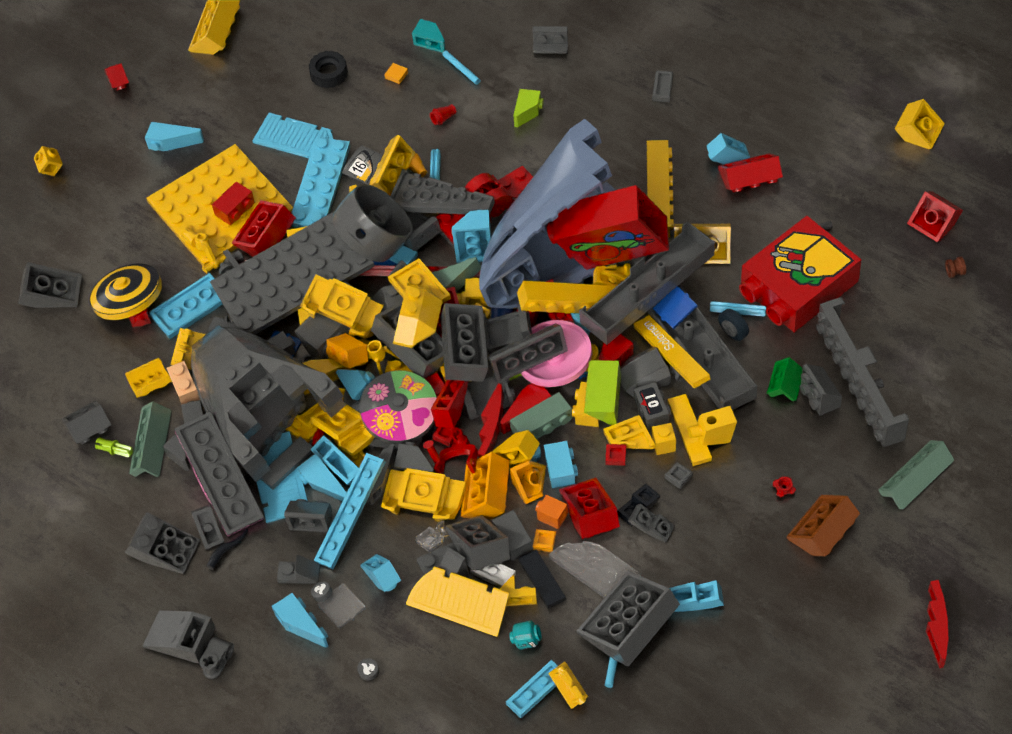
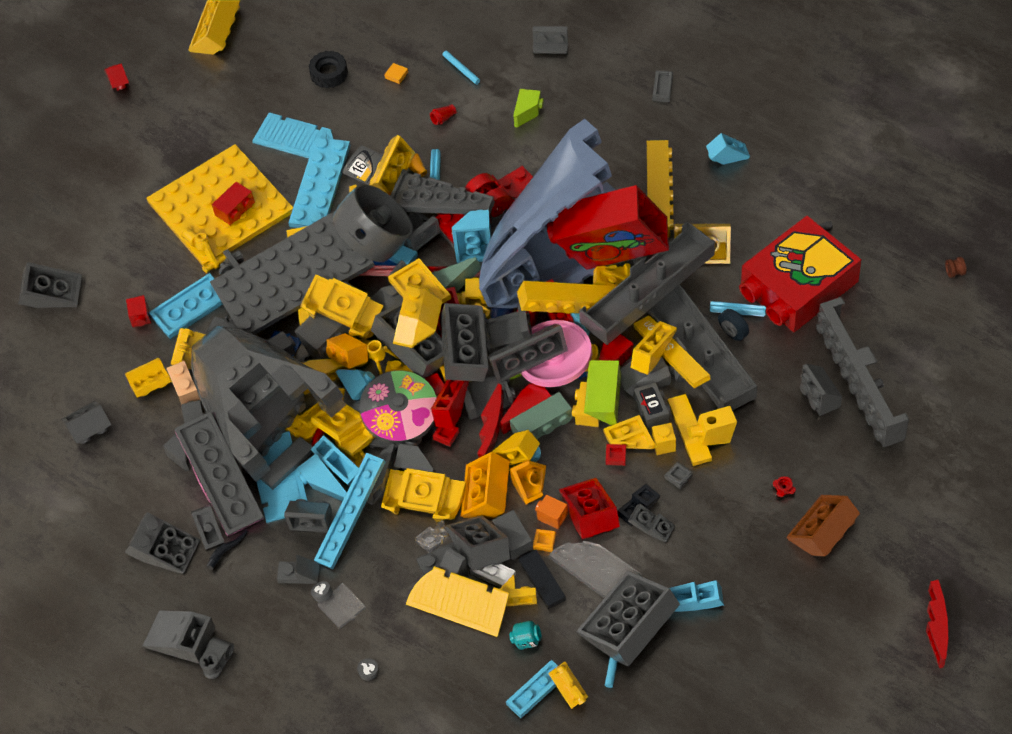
(48, 161): yellow brick -> none
(114, 447): lime axle -> none
(125, 291): dish -> none
(150, 439): sand green panel -> none
(170, 137): medium azure slope -> none
(264, 228): red slope -> none
(296, 620): medium azure slope -> none
(381, 572): medium azure slope -> none
(428, 36): teal slope -> none
(460, 446): red piece -> none
(559, 464): medium azure brick -> none
(651, 347): none -> yellow slope
(675, 307): blue piece -> none
(751, 172): red slope -> none
(785, 379): green panel -> none
(917, 473): sand green panel -> none
(919, 124): yellow slope -> none
(934, 216): red slope -> none

